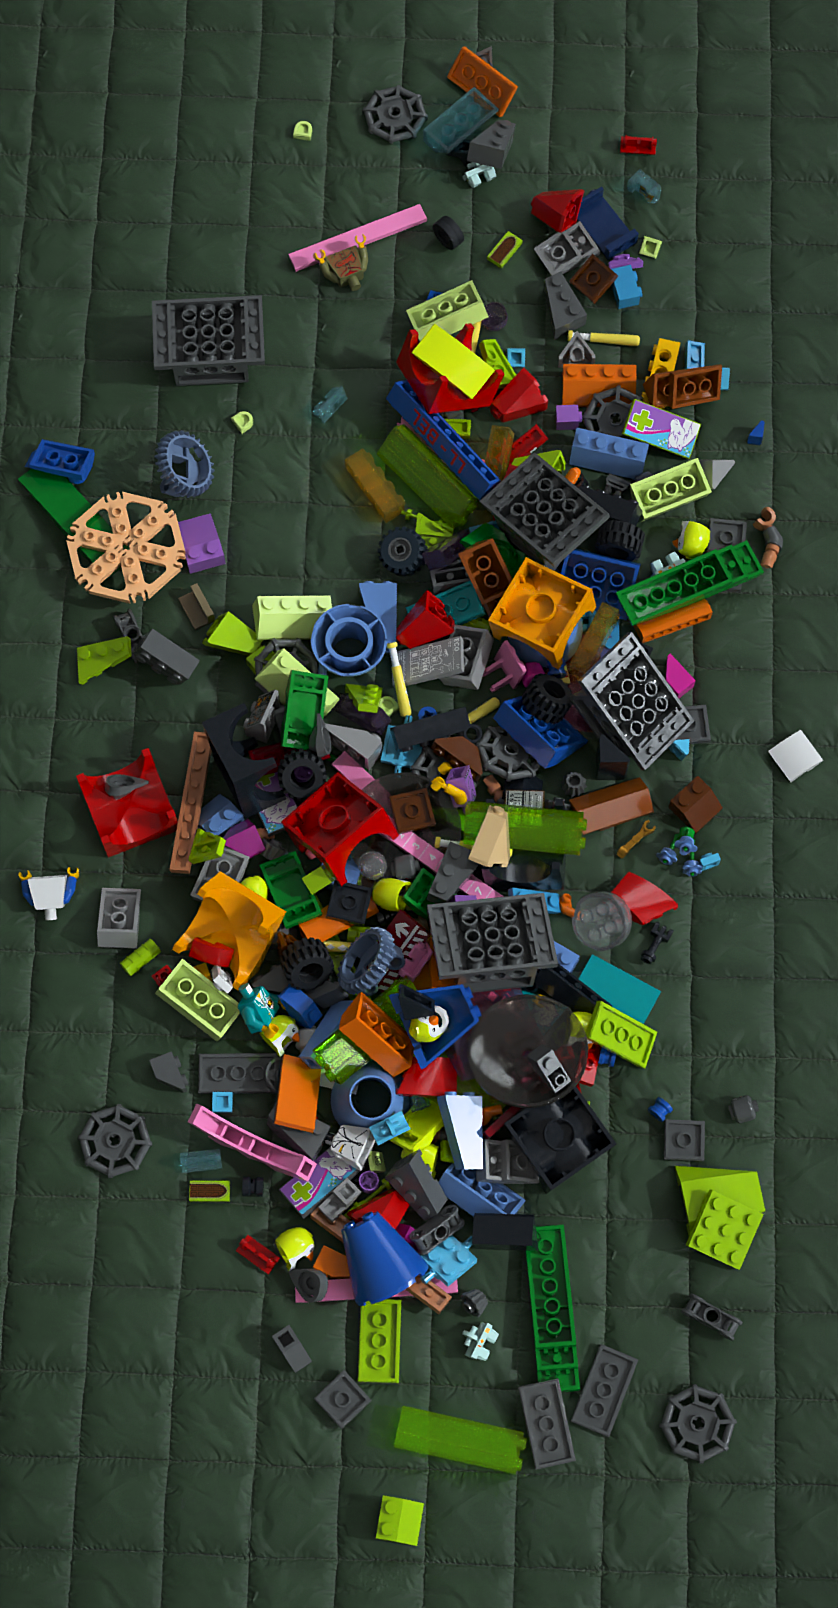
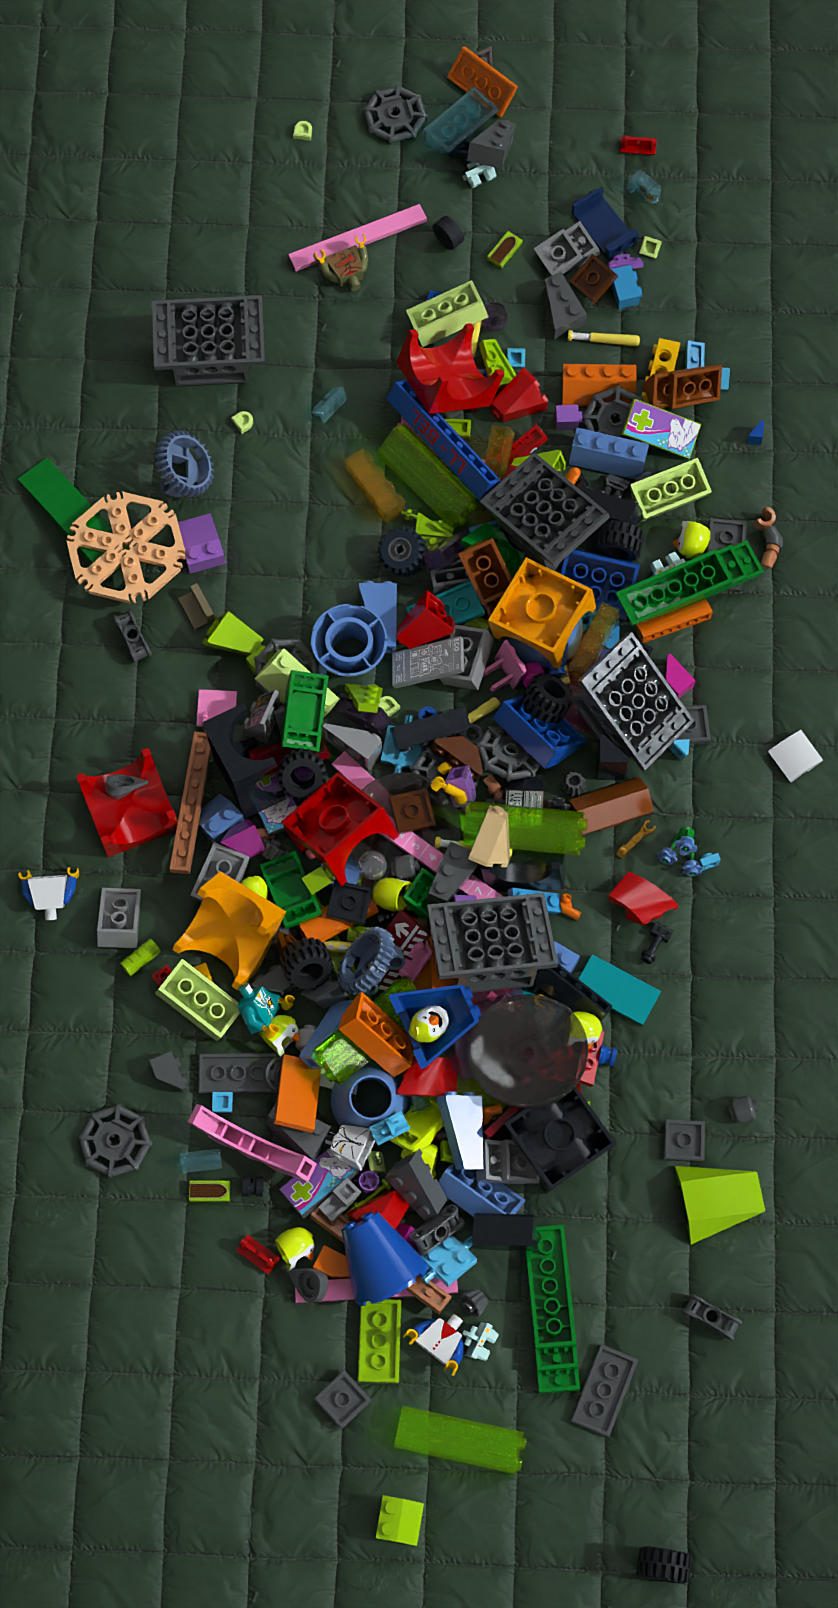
(62, 460): blue slope -> none
(100, 656): lime wing -> none
(165, 657): dark grey brick -> none
(206, 847): lime wing -> none
(211, 953): red slope -> none
(214, 703): none -> bright pink plate
(221, 979): white hinge -> none
(288, 616): yellowish green slope -> none
(292, 1348): dark grey slope -> none
(300, 1007): blue slope -> none
(320, 739): dark grey piece -> none
(401, 692): light yellow piece -> none
(415, 1004): black slope -> none
(440, 1340): none -> torso
(454, 360): neon yellow slope -> none
(546, 1423): dark grey tile -> none
(548, 1067): dark grey slope -> none
(558, 208): red slope -> none
(576, 352): light grey slope -> none
(593, 921): clear cylinder -> none
(621, 1034): lime tile -> none
(660, 1109): blue wheel -> none
(664, 1565): none -> black tyre
(695, 804): reddish brown slope -> none
(708, 1418): dark grey plate -> none
(716, 470): light grey slope -> none
(724, 1229): lime plate -> none

